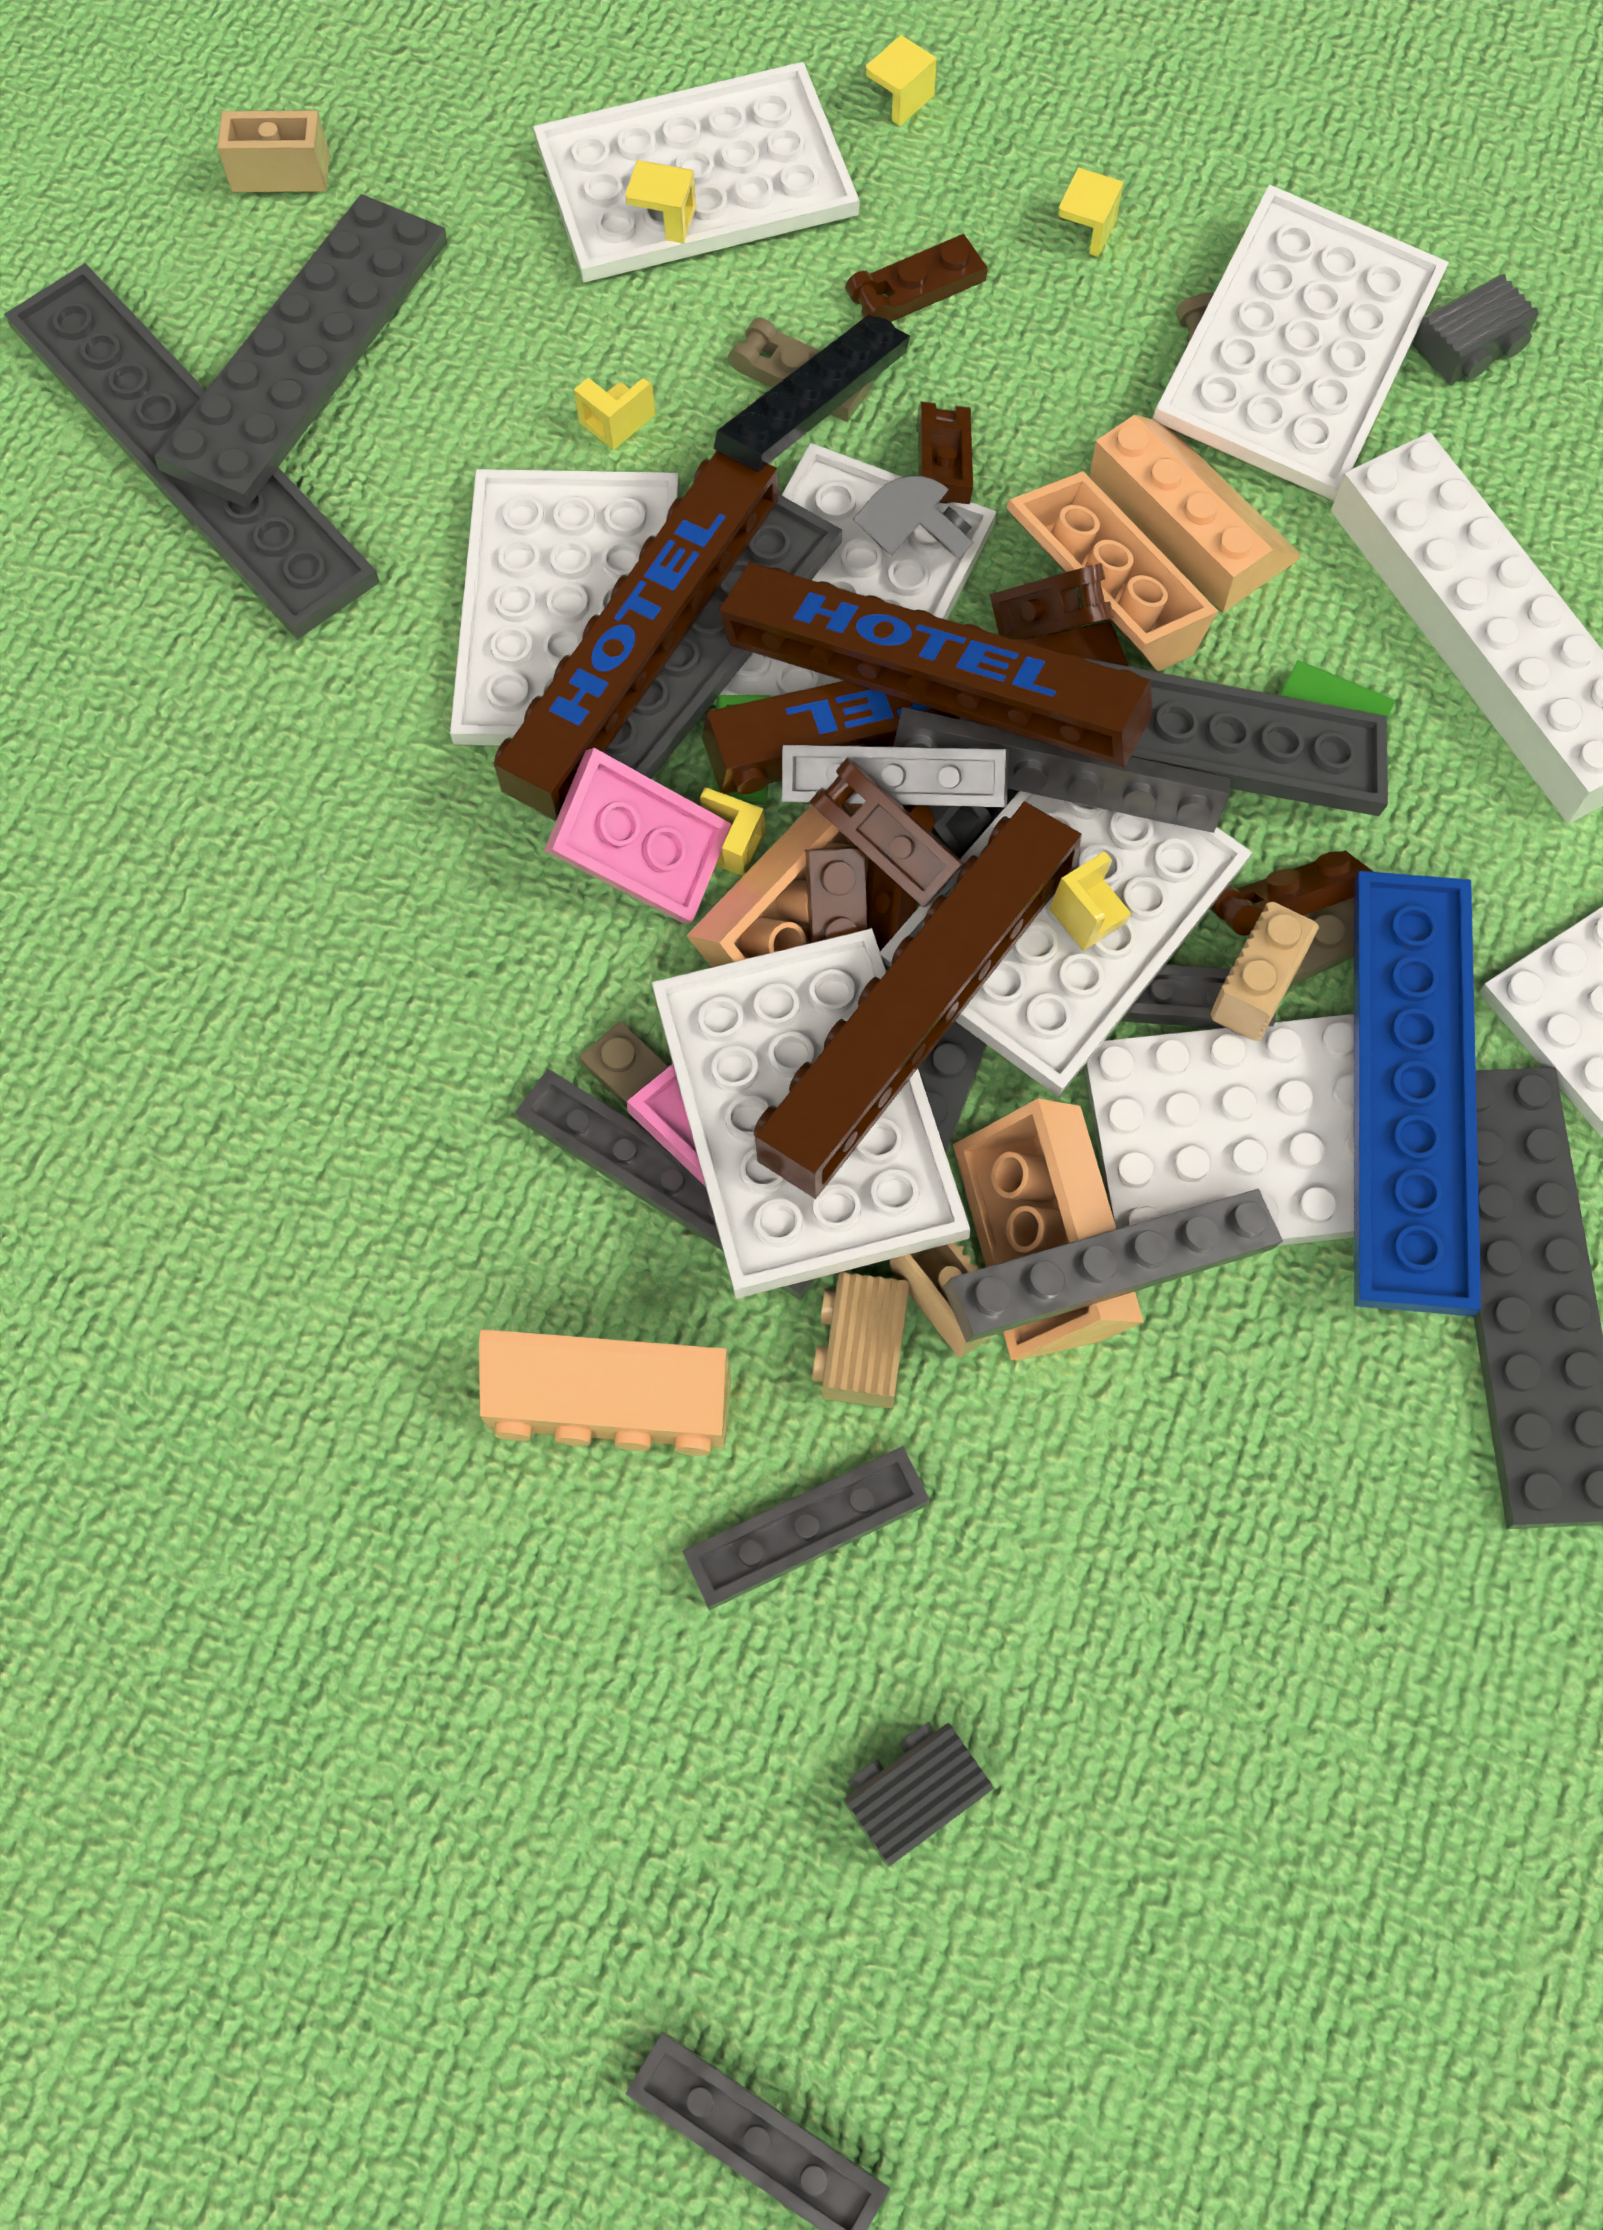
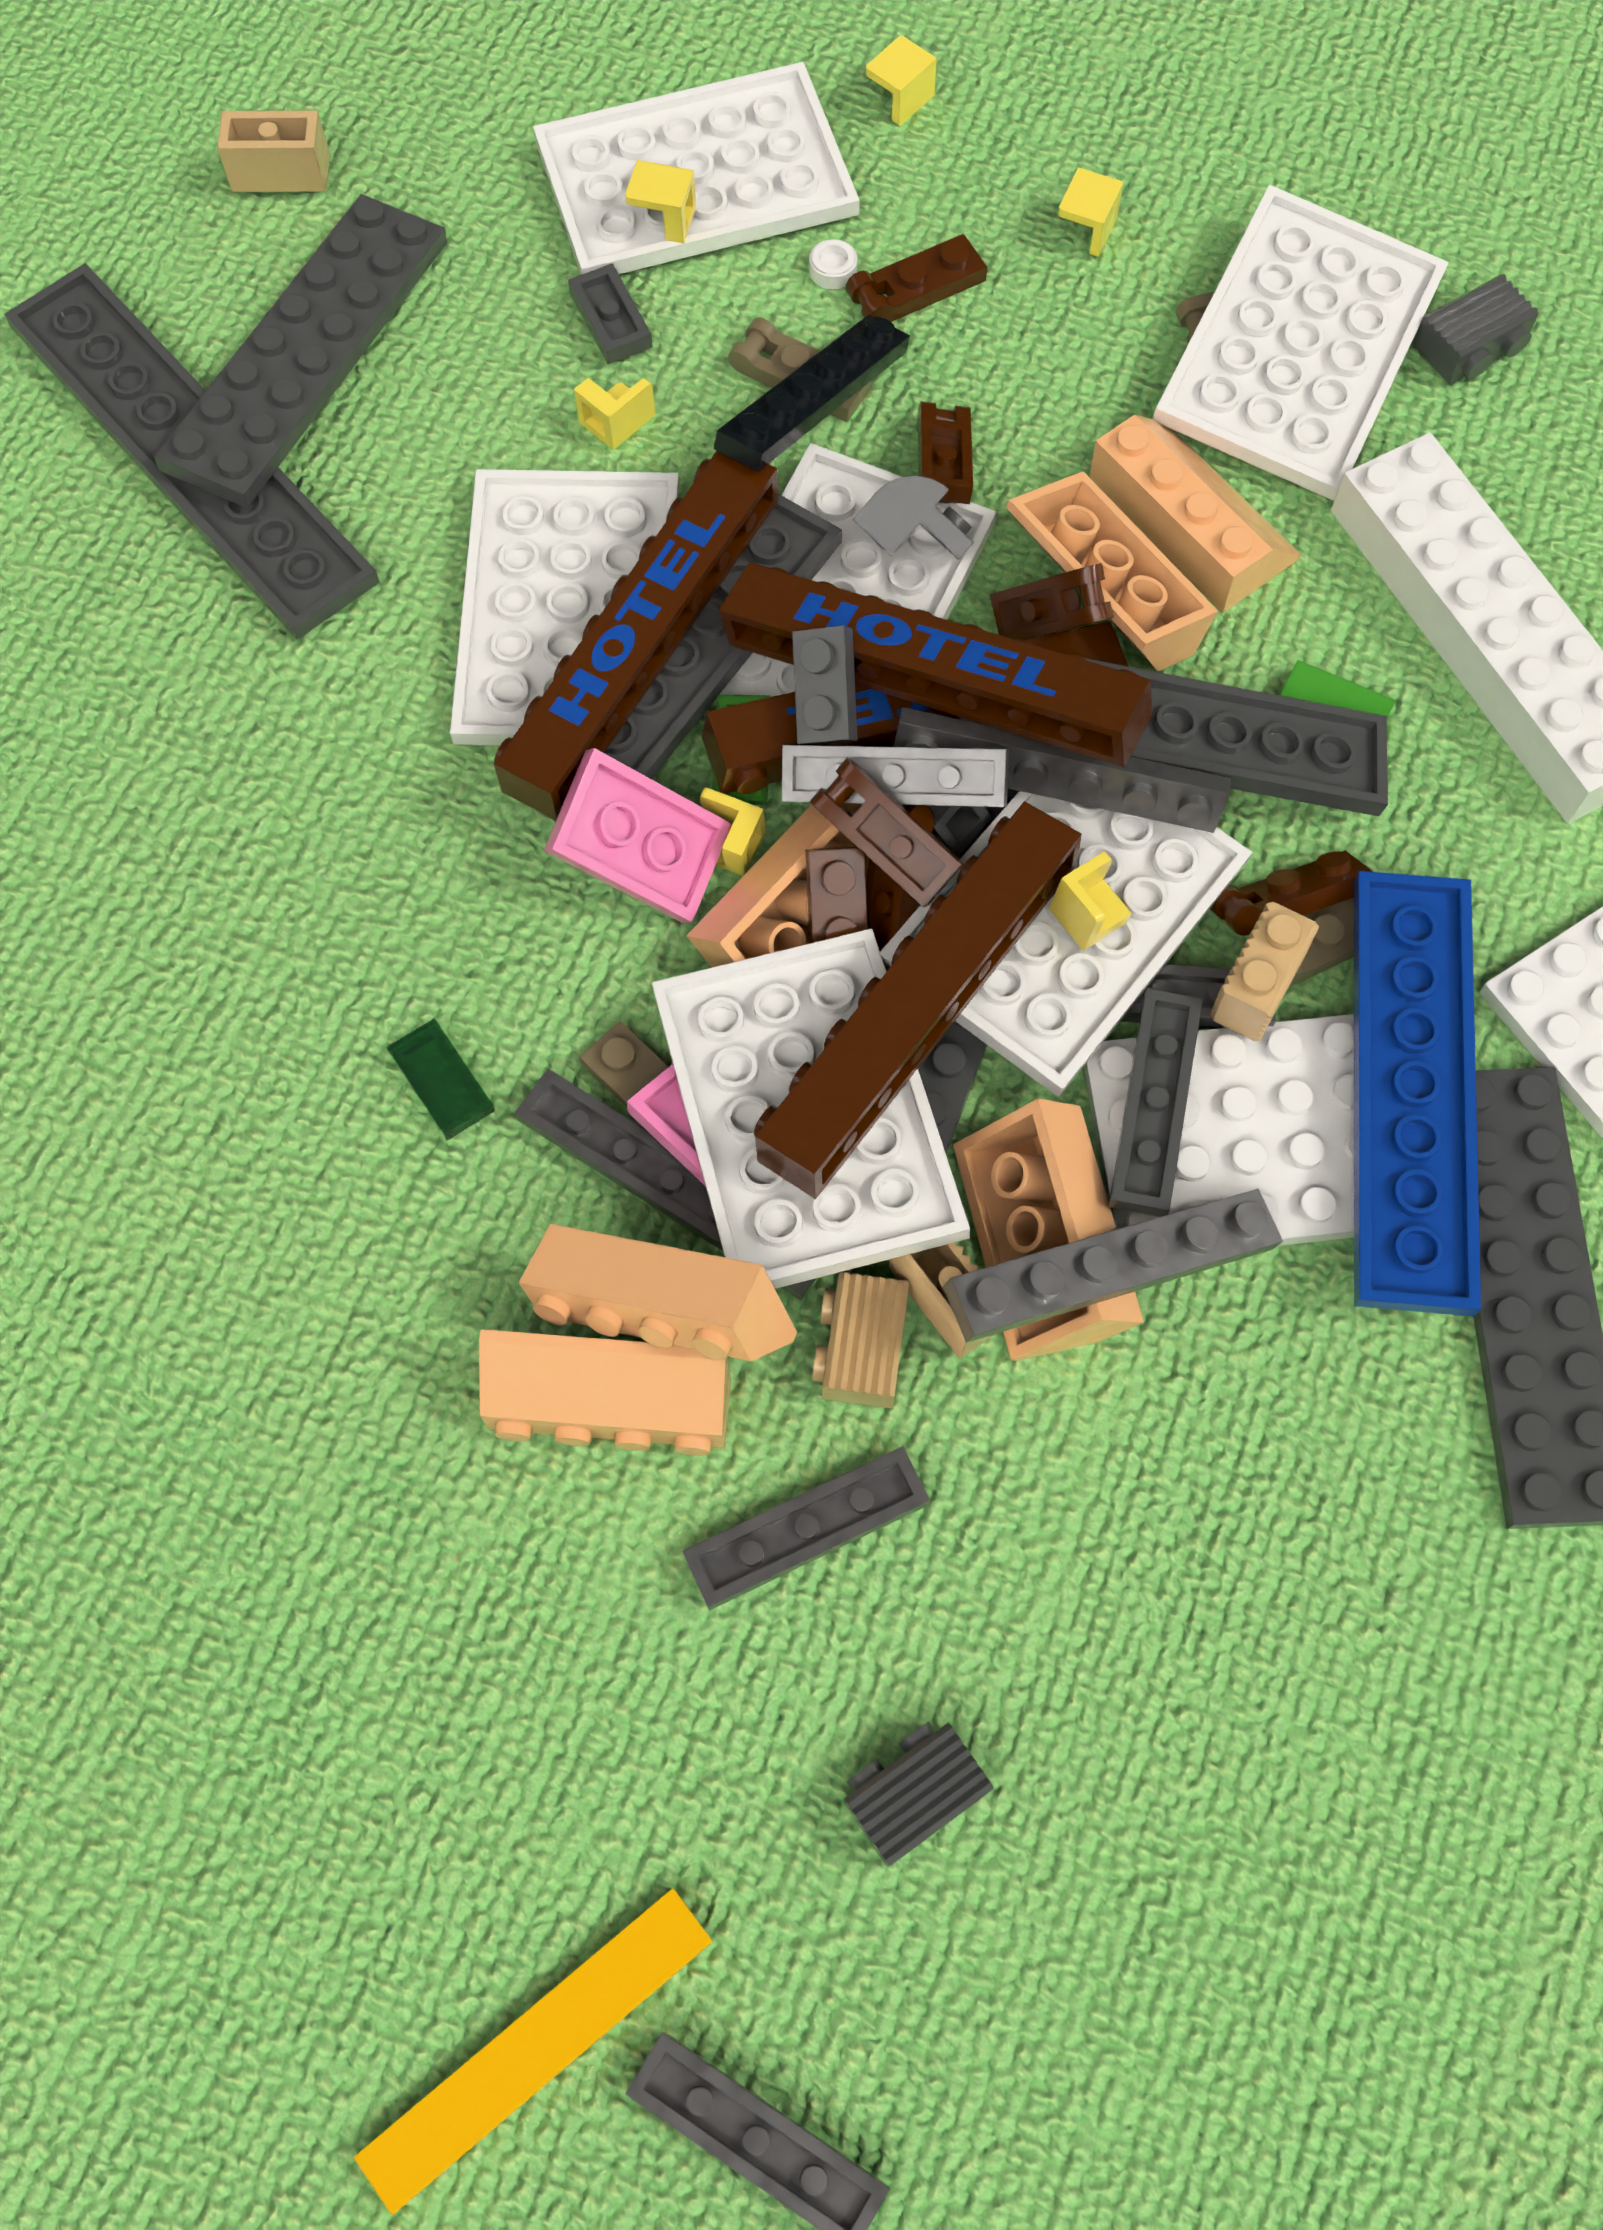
(440, 1079): none -> clear green tile
(532, 2051): none -> yellow tile
(610, 313): none -> dark grey plate
(656, 1294): none -> light nougat slope
(824, 686): none -> dark grey plate
(832, 263): none -> white tile
(1156, 1103): none -> dark grey plate

